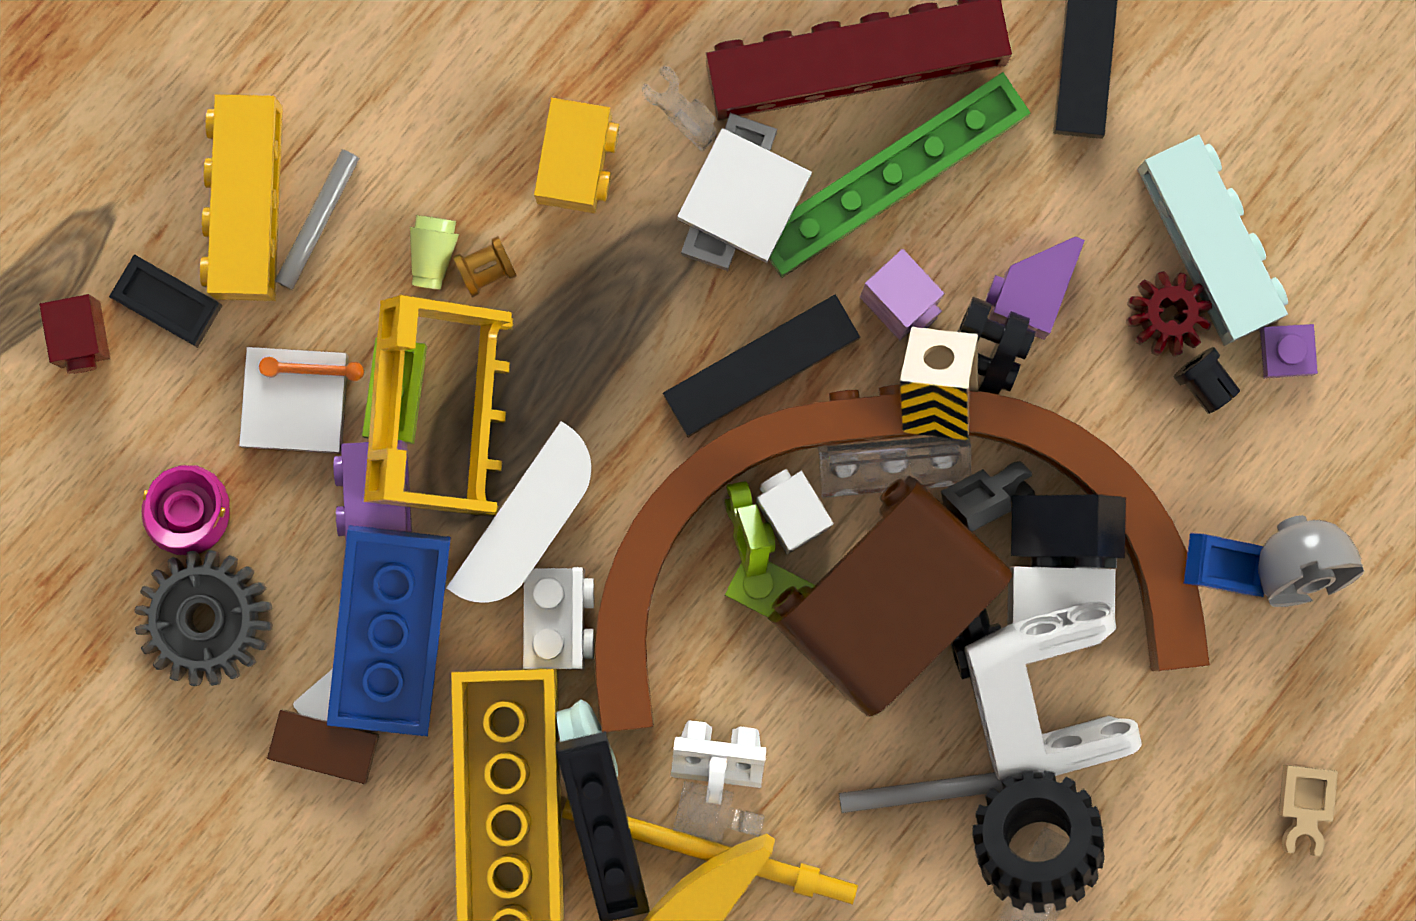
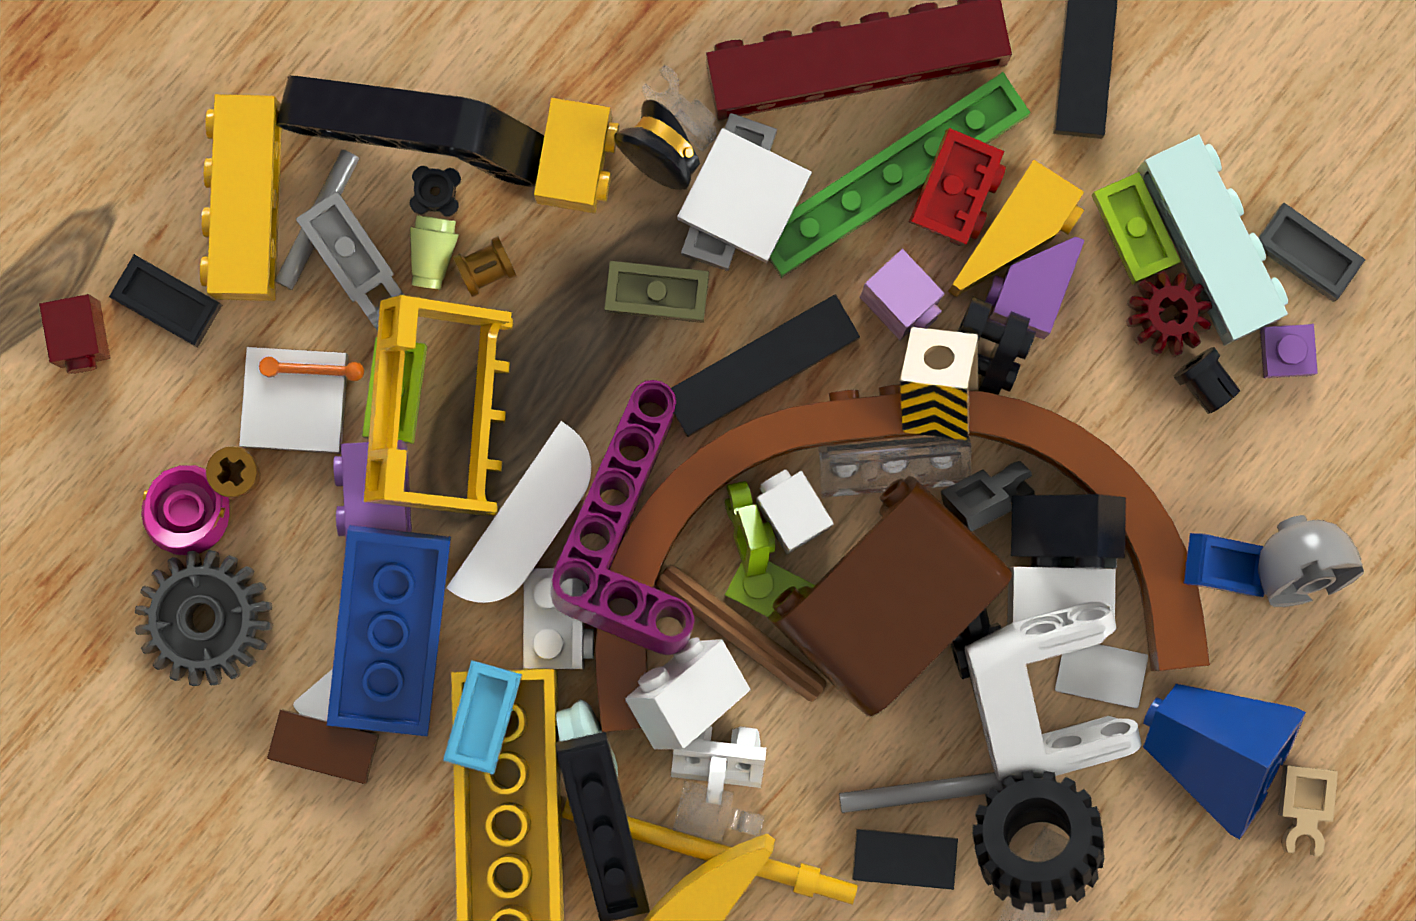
(218, 471): none -> pearl gold bush
(348, 252): none -> light grey hinge
(414, 123): none -> black beam
(428, 178): none -> black plate
(482, 717): none -> medium azure tile
(611, 524): none -> magenta beam
(656, 291): none -> olive plate
(659, 147): none -> black piece
(687, 694): none -> white brick
(742, 633): none -> medium nougat axle
(905, 859): none -> black tile
(958, 187): none -> red bracket
(1028, 220): none -> yellow slope
(1103, 674): none -> white sticker
(1135, 228): none -> lime plate
(1222, 748): none -> blue slope
(1309, 252): none -> dark grey tile

